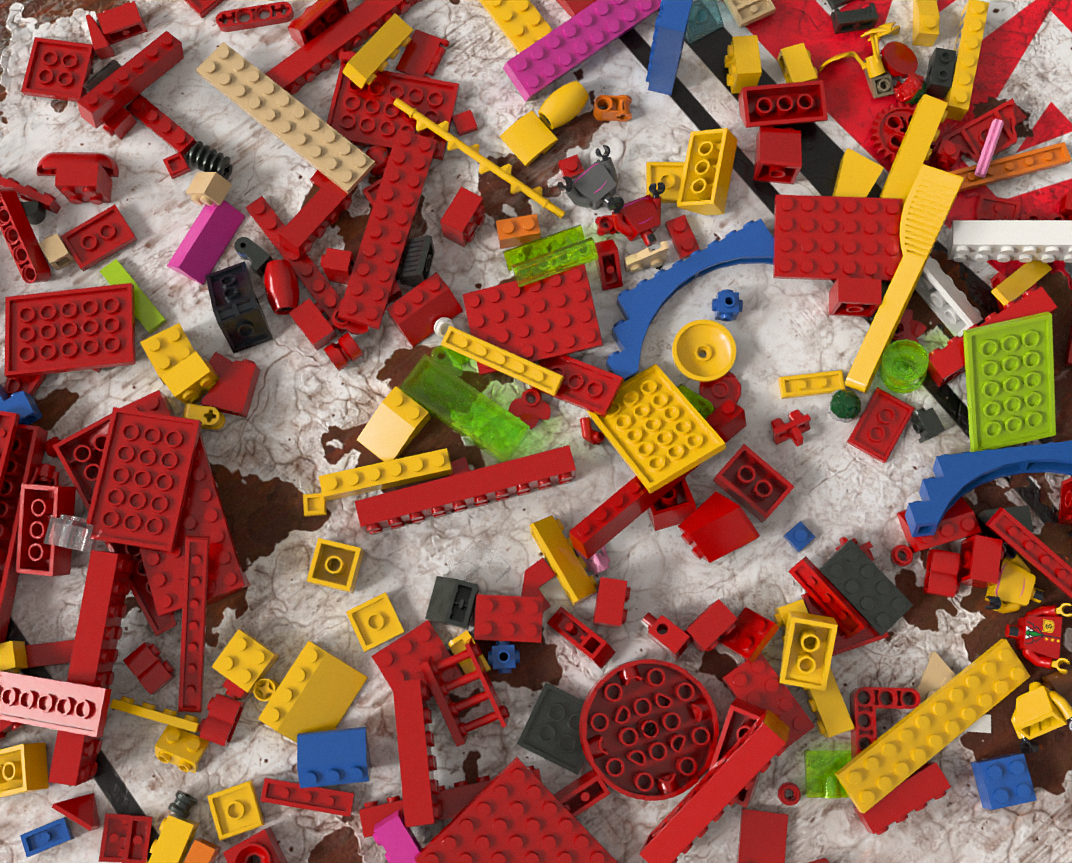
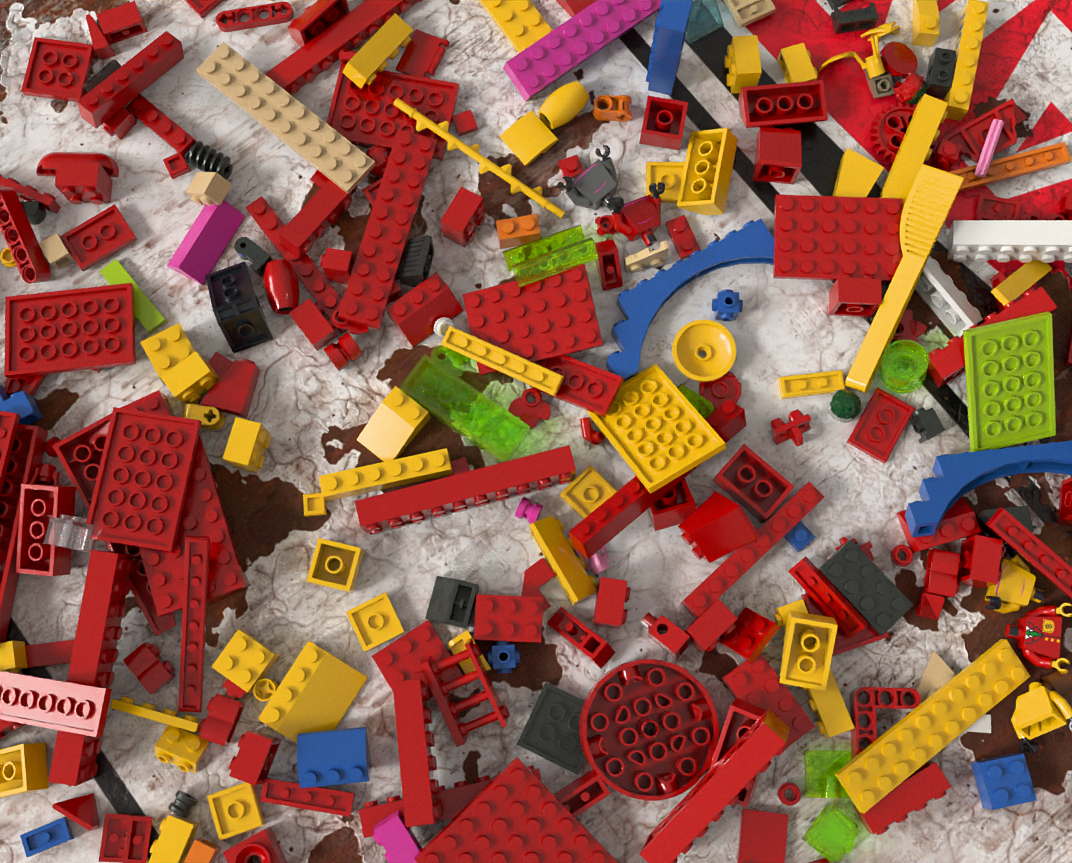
(7, 258): none -> yellow plate
(247, 445): none -> yellow brick
(254, 757): none -> red brick
(528, 510): none -> dark pink wheel
(587, 492): none -> yellow tile
(663, 122): none -> red brick
(746, 556): none -> red brick
(832, 833): none -> clear neon green torso
(929, 606): none -> red slope

